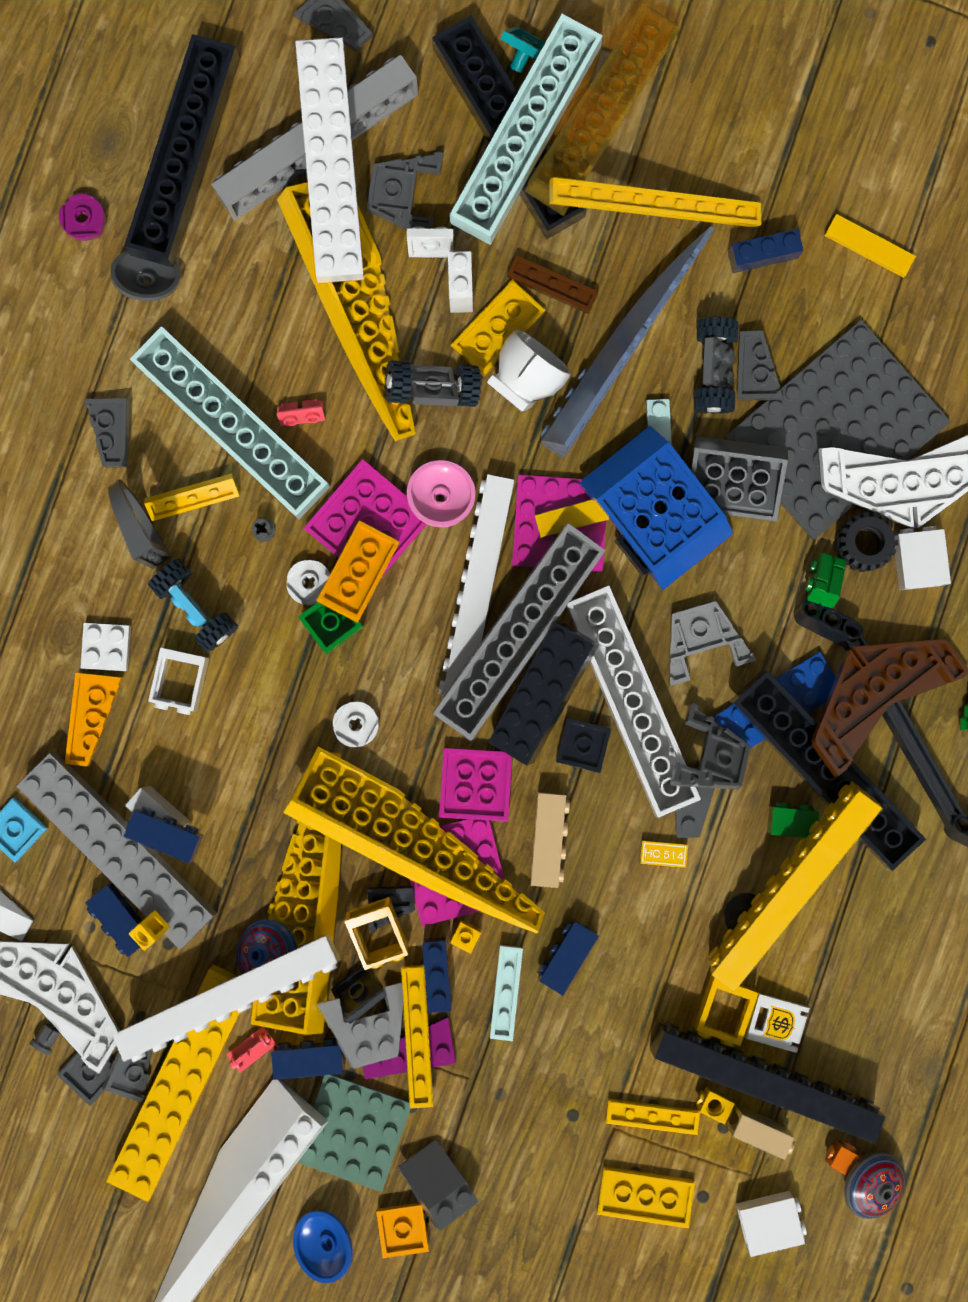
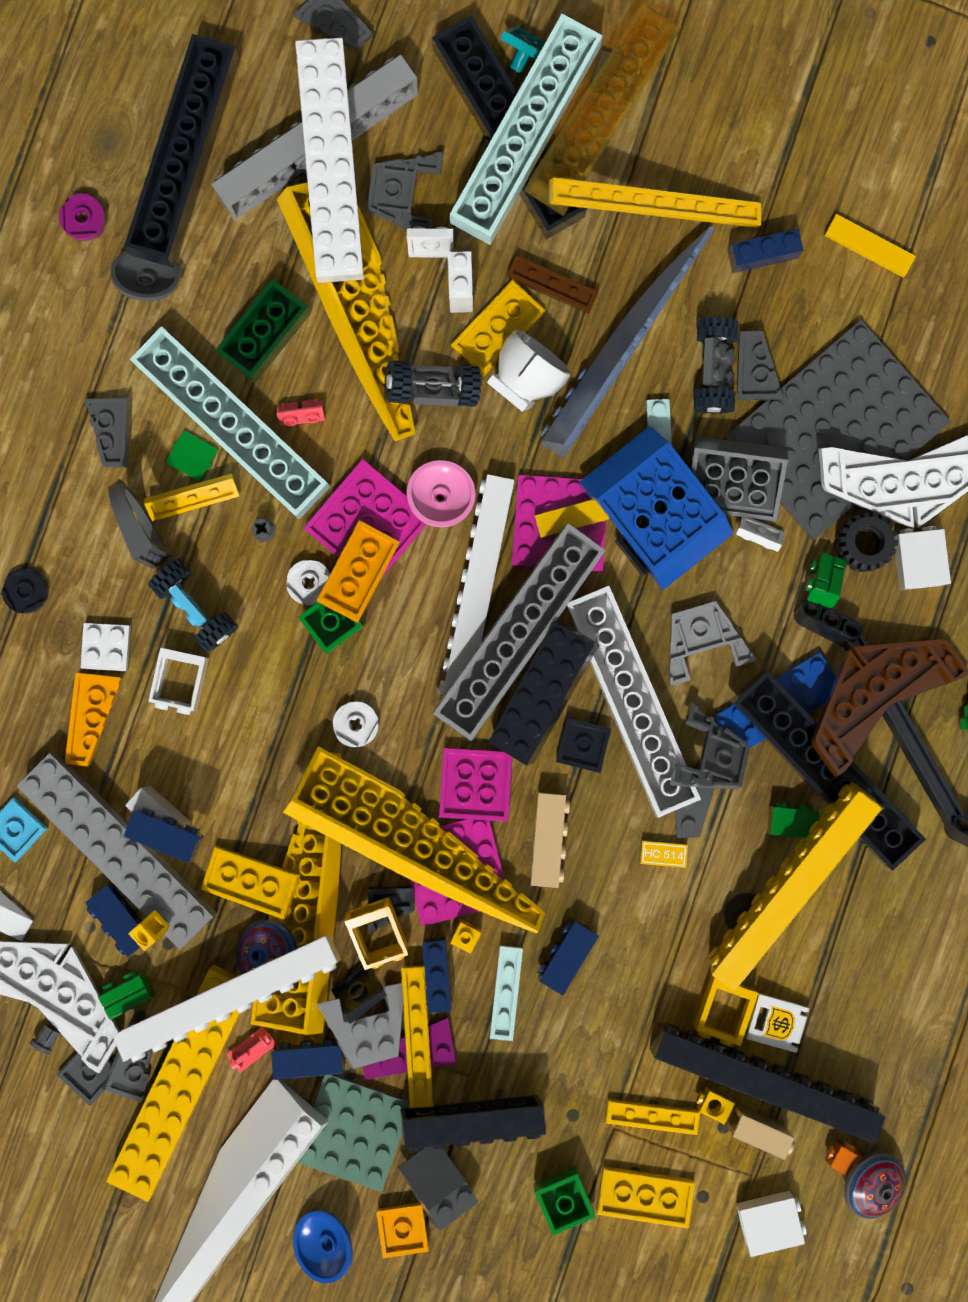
(25, 591): none -> black tile
(125, 995): none -> green brick
(192, 456): none -> green piece
(250, 882): none -> yellow tile
(263, 331): none -> dark green brick
(473, 1122): none -> black brick
(564, 1200): none -> green brick
(760, 533): none -> white plate

